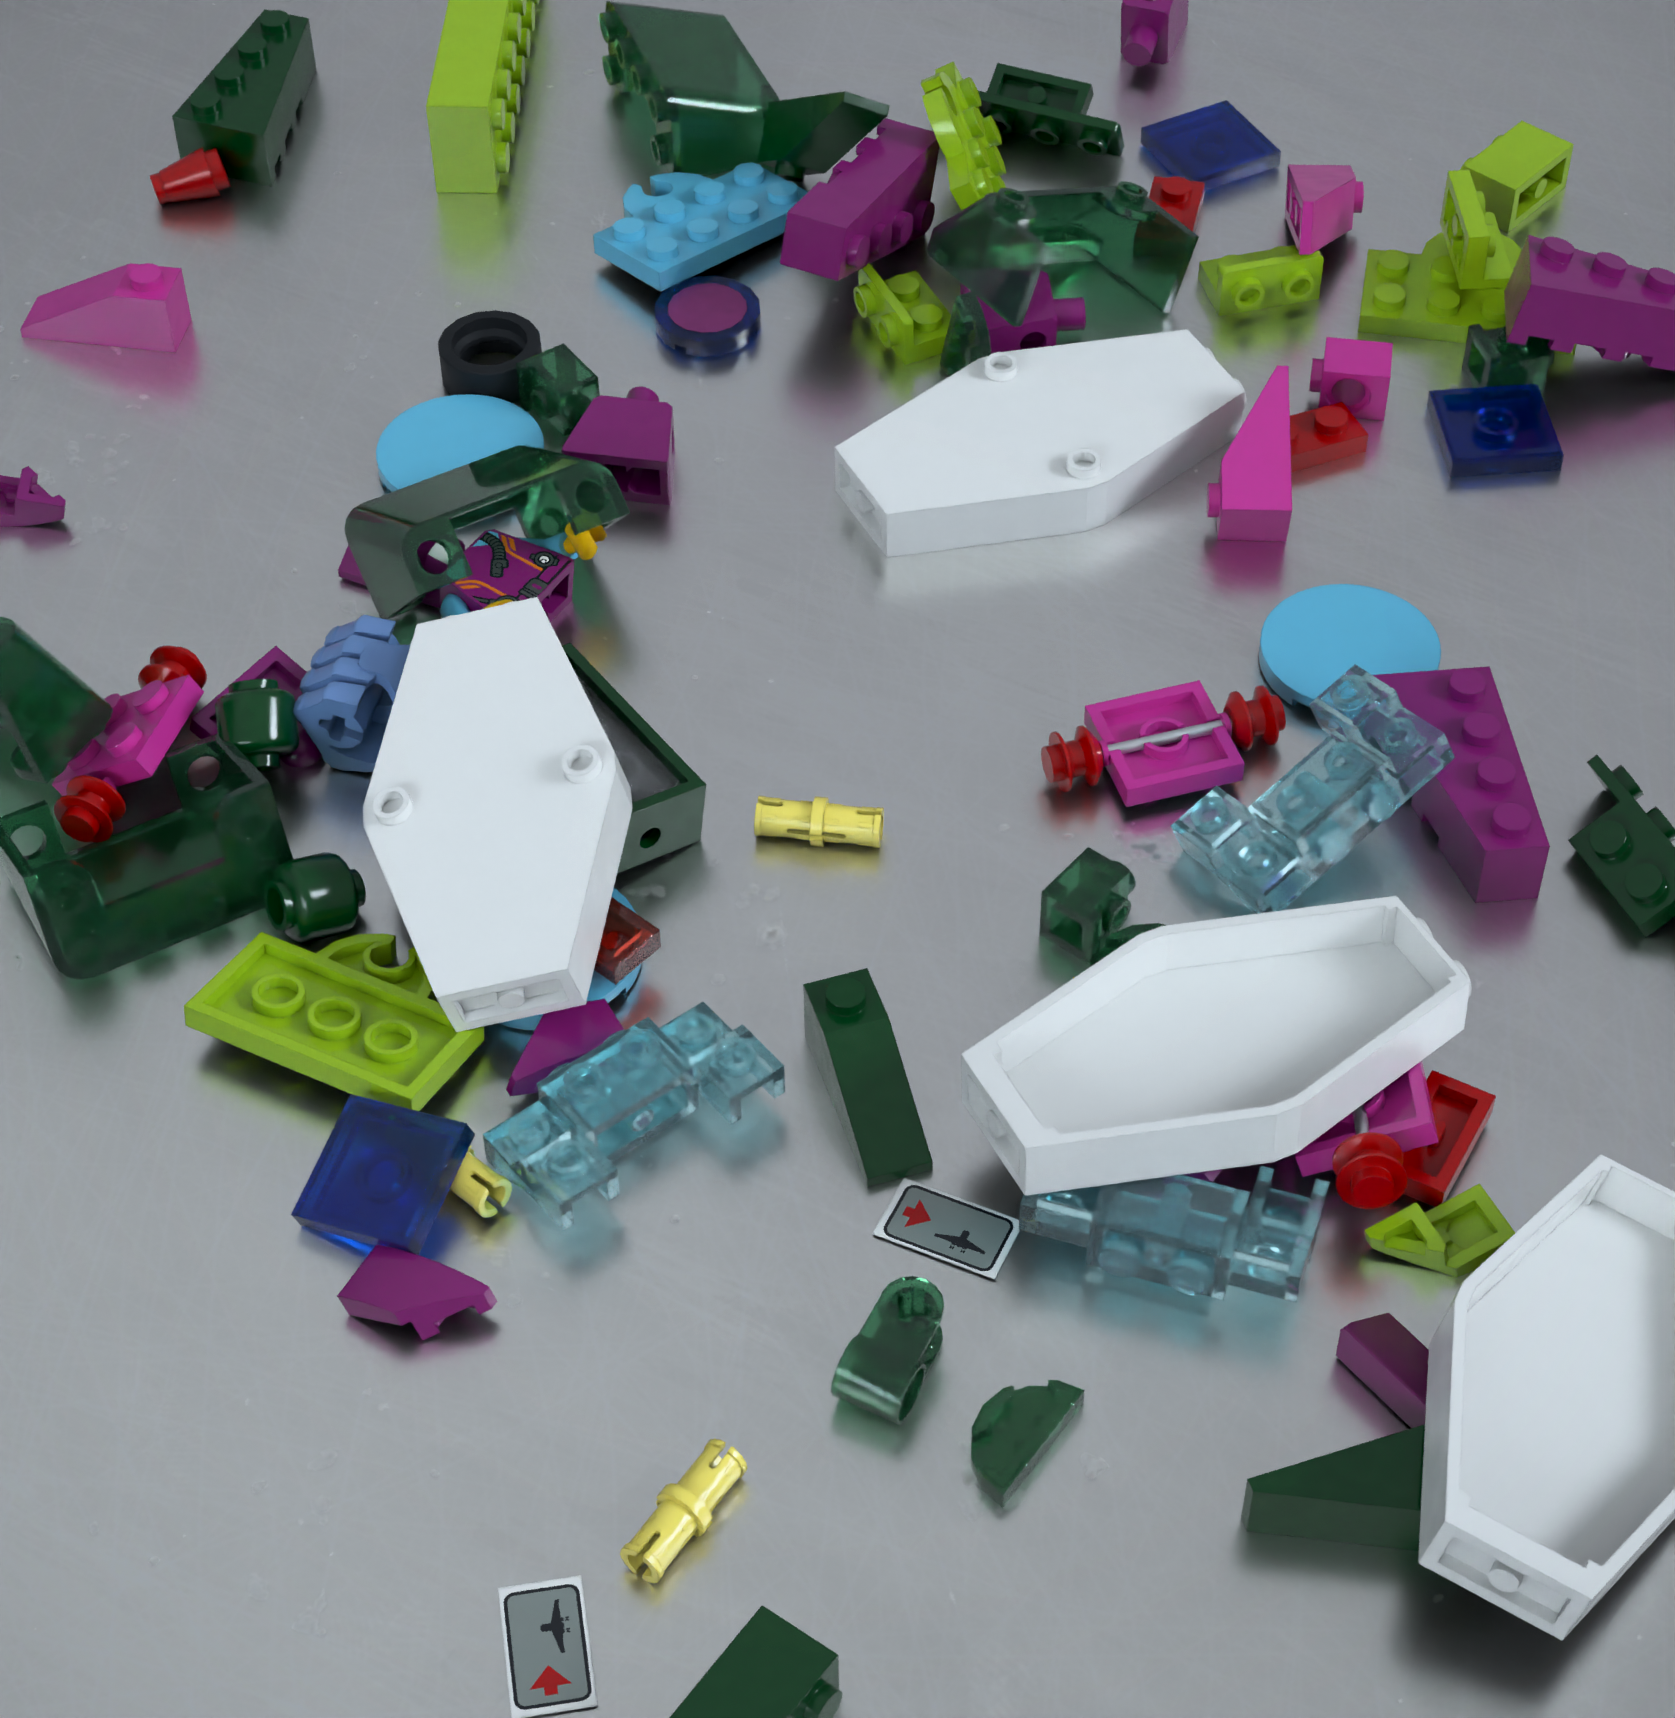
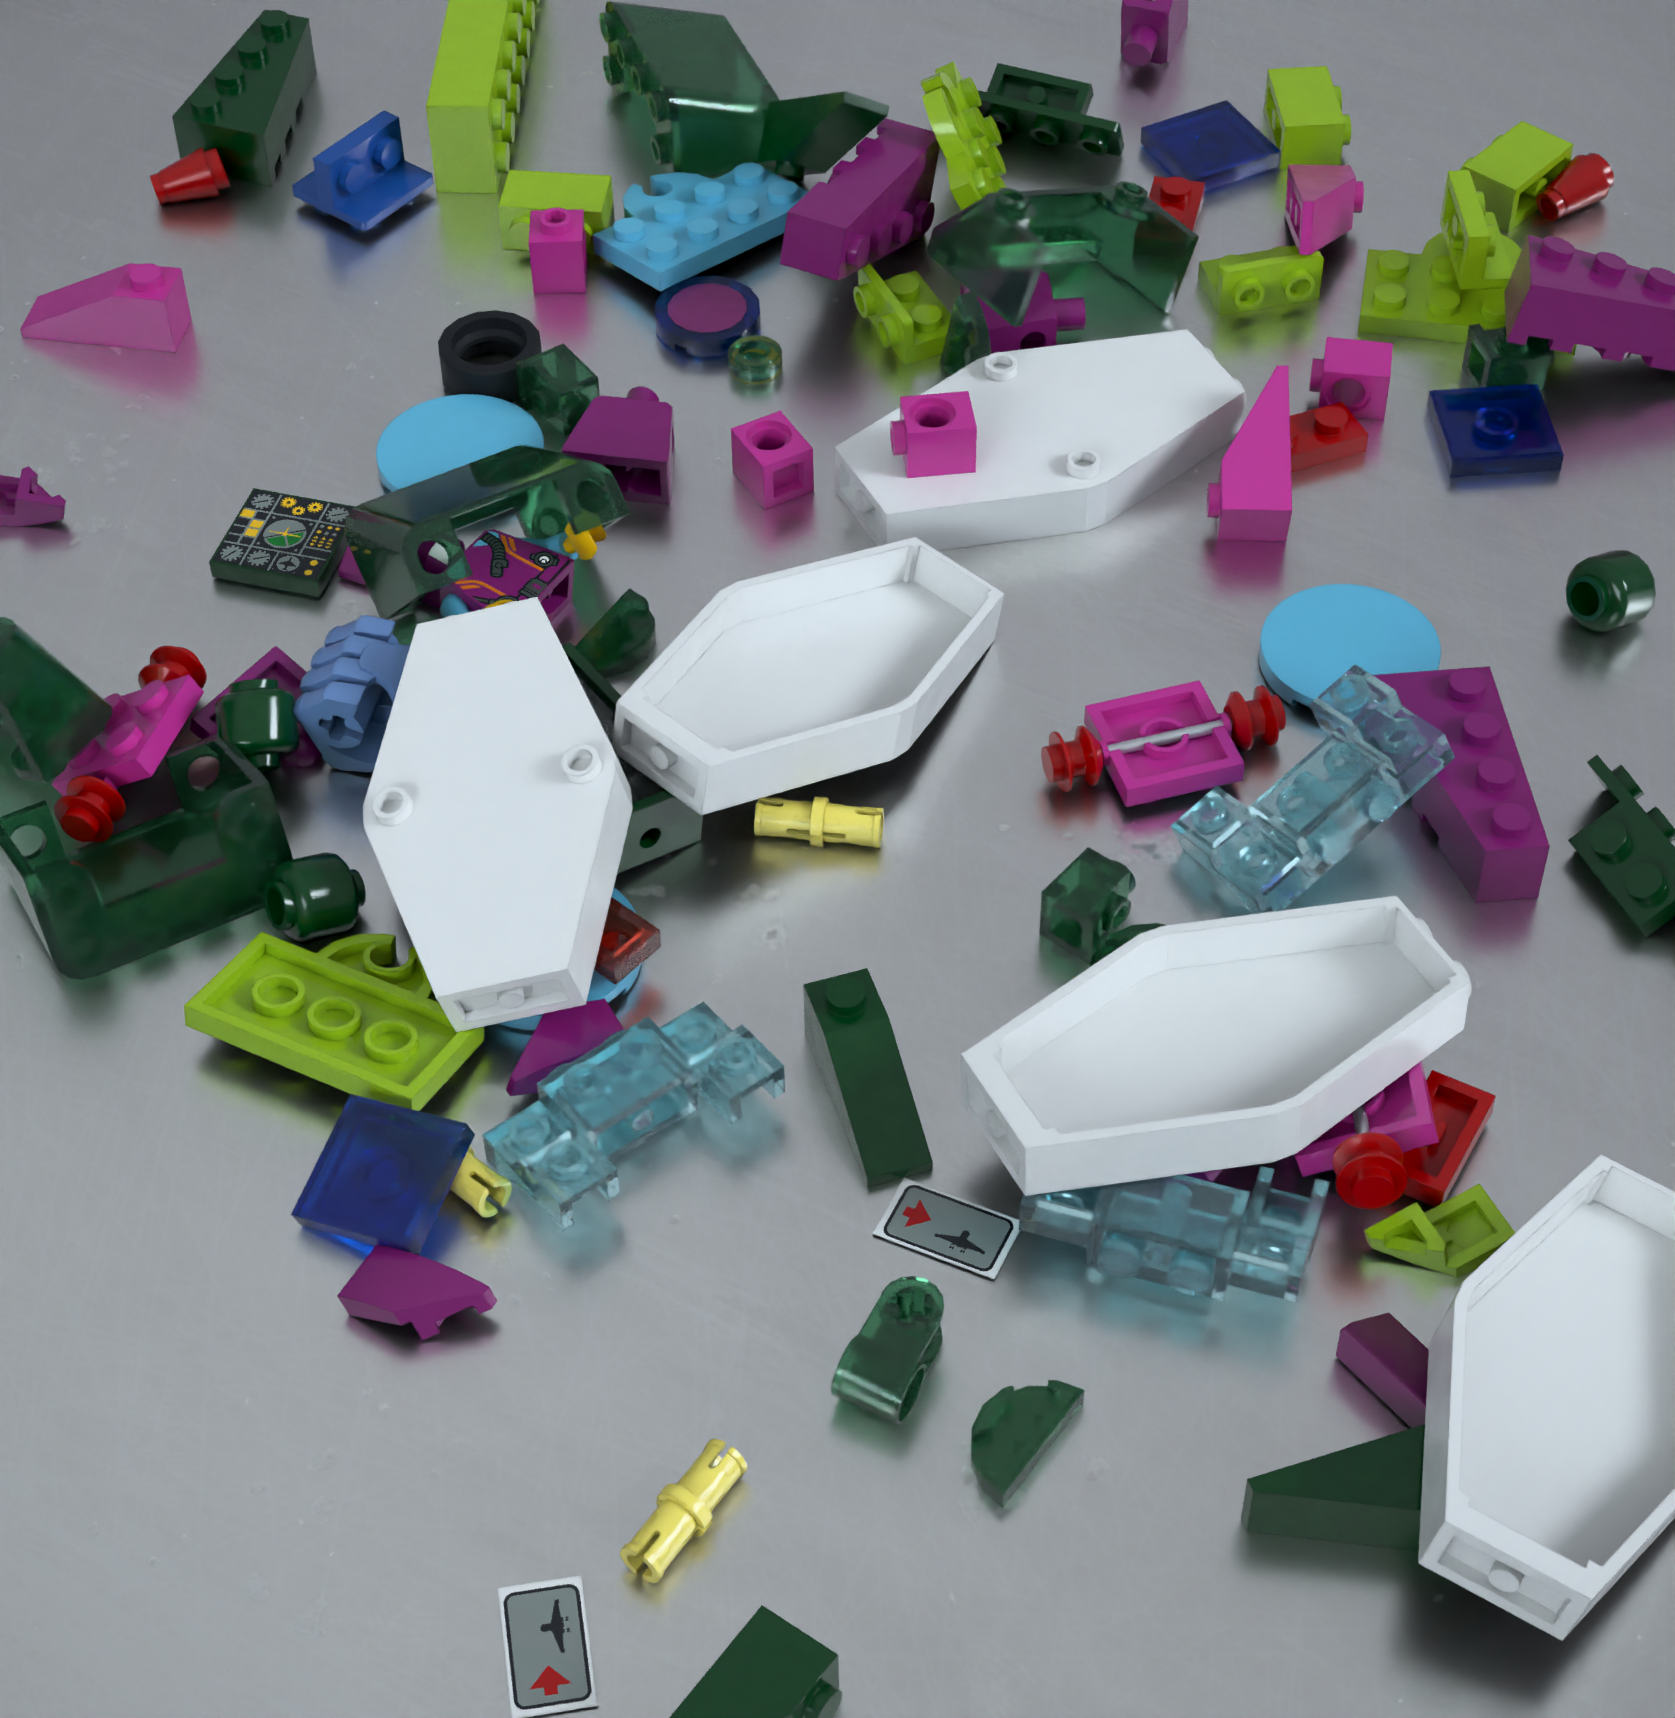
(283, 543): none -> tile
(364, 175): none -> blue bracket
(543, 190): none -> lime brick
(558, 251): none -> dark pink brick
(621, 636): none -> clear green tile
(755, 360): none -> clear green tile
(772, 460): none -> dark pink brick
(806, 674): none -> white container
(935, 434): none -> dark pink brick
(1305, 116): none -> lime brick
(1576, 186): none -> red cone
(1610, 591): none -> dark green head

